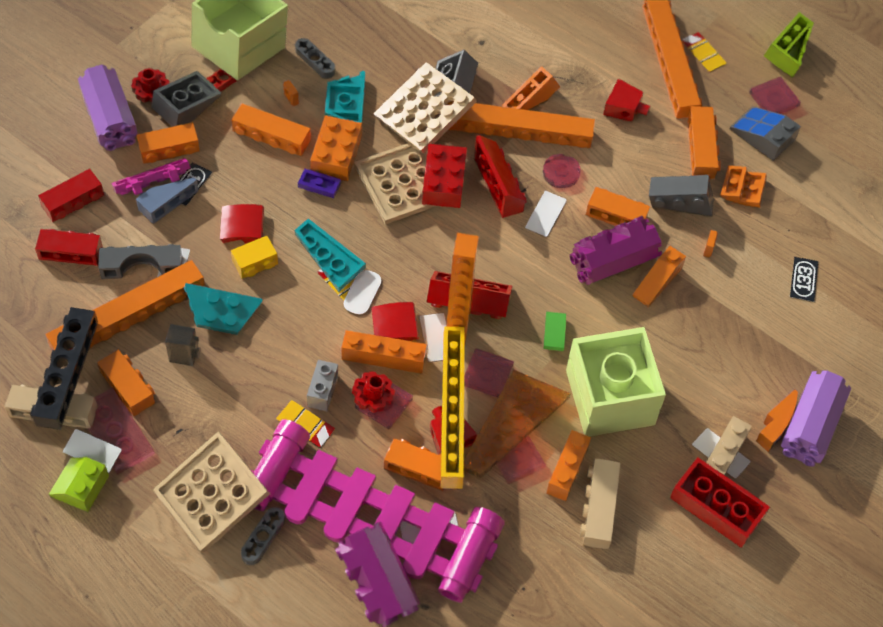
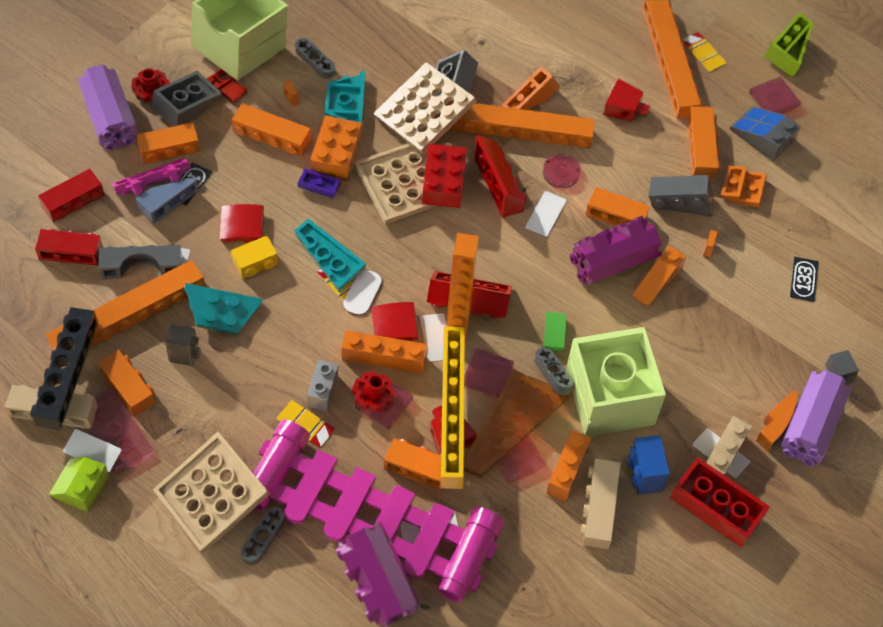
(233, 91): none -> red tile
(546, 360): none -> dark grey beam
(648, 465): none -> blue brick
(843, 365): none -> dark grey brick

